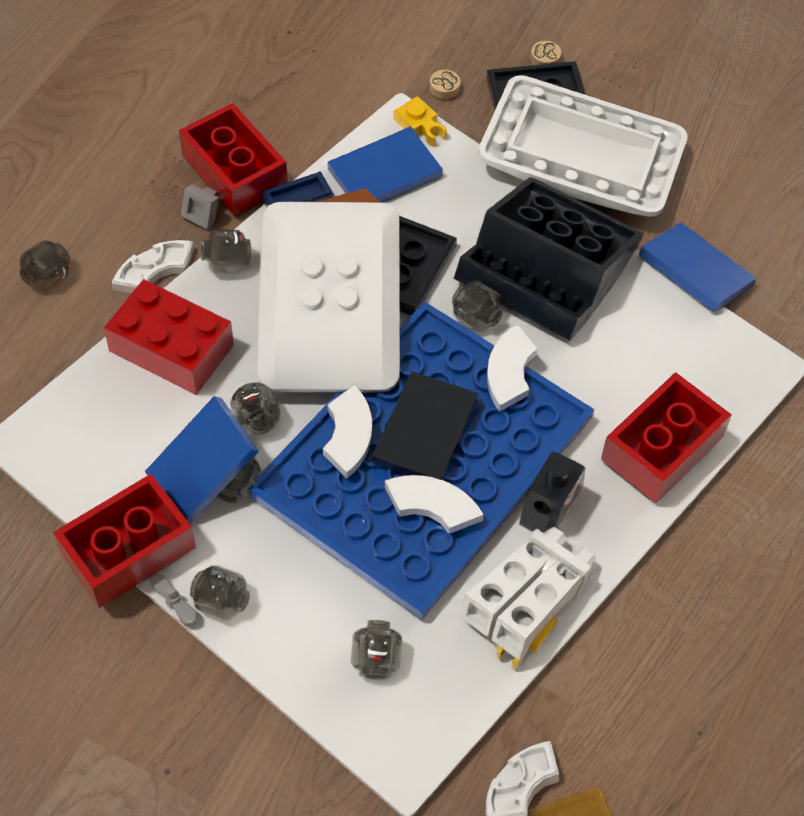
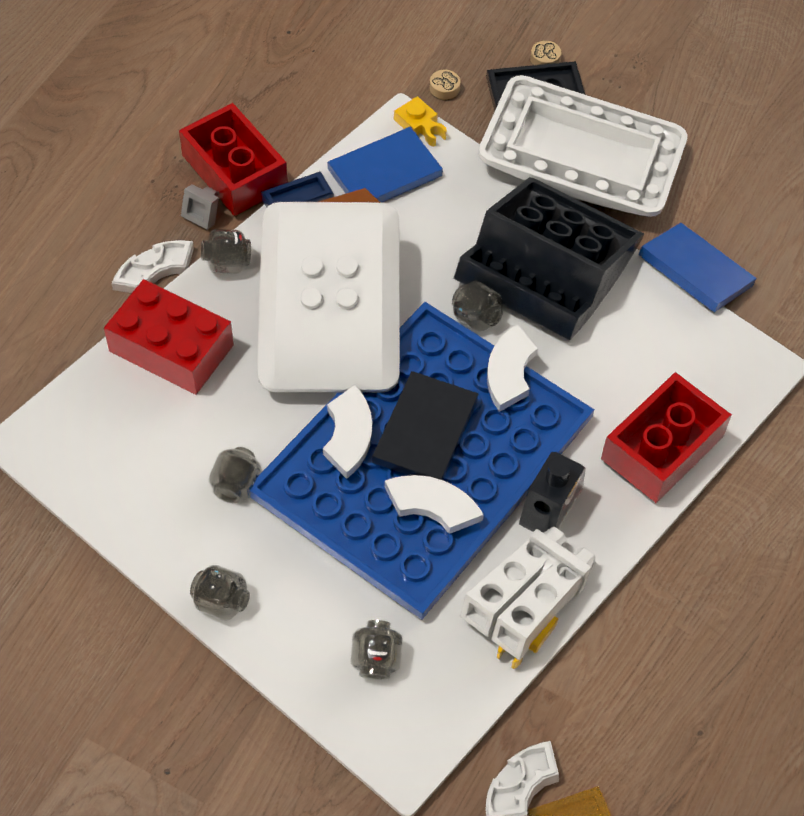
(44, 264): clear smoke head -> none
(125, 540): red brick -> none
(173, 599): light grey piece -> none
(203, 458): blue tile -> none
(255, 408): clear smoke head -> none
(421, 260): black tile -> none

